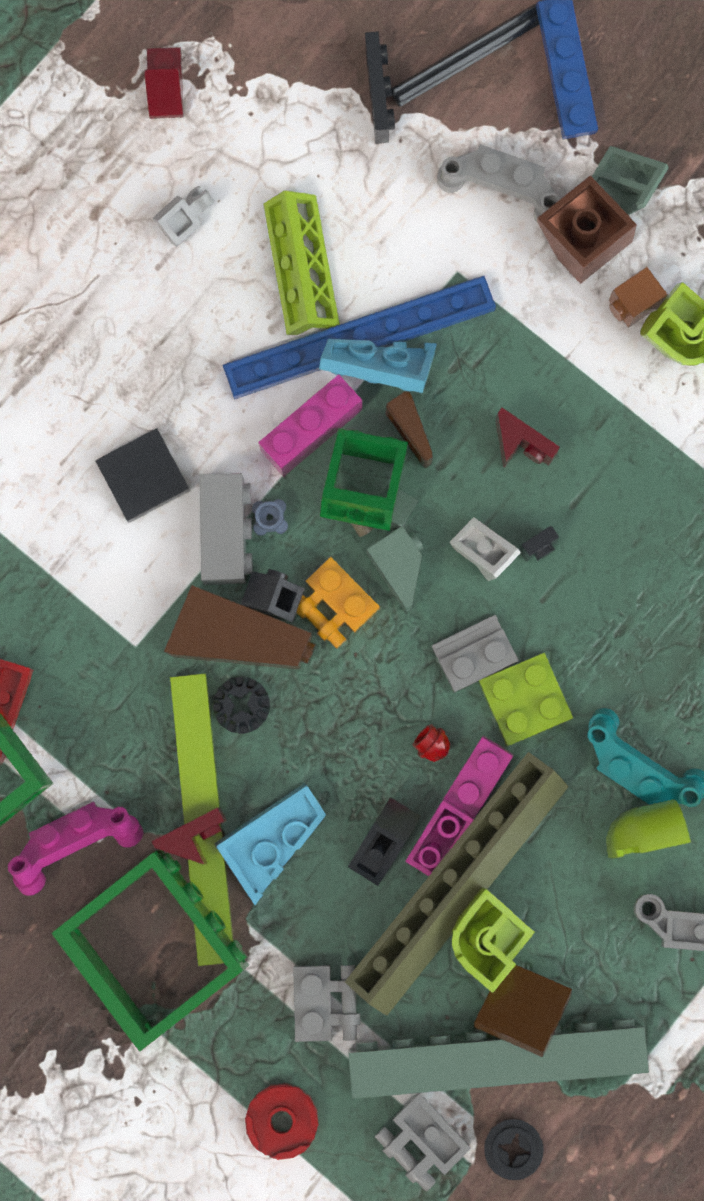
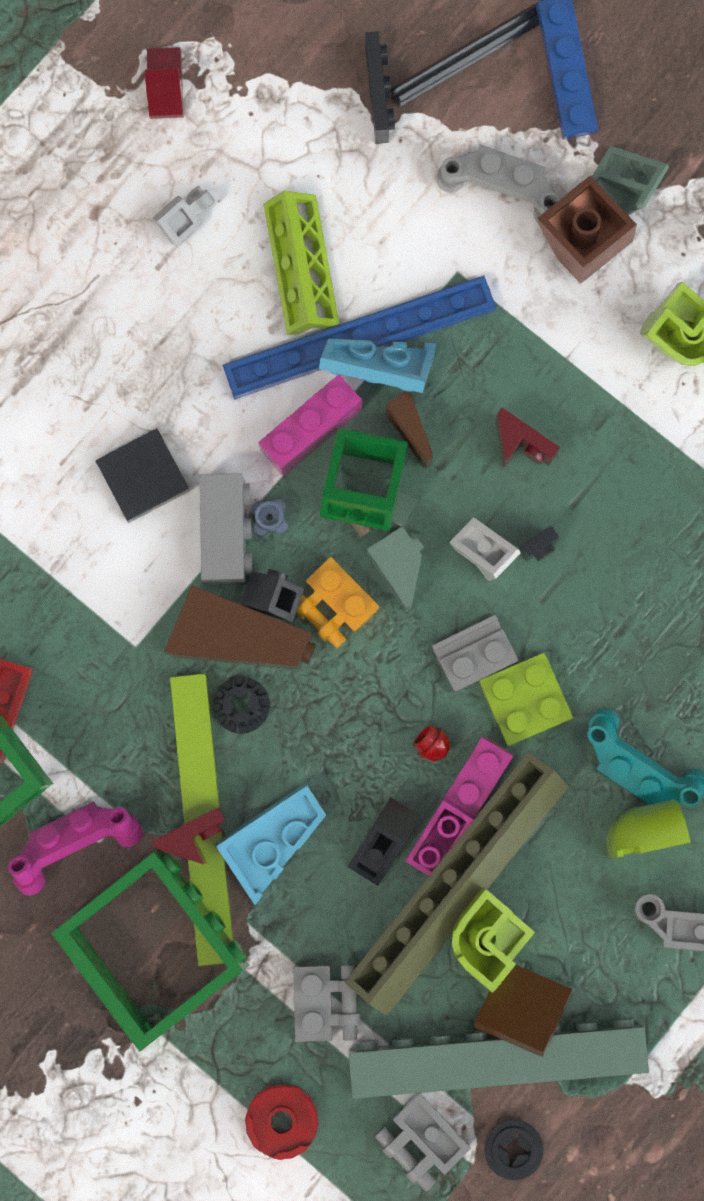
(636, 297): dark orange brick -> none

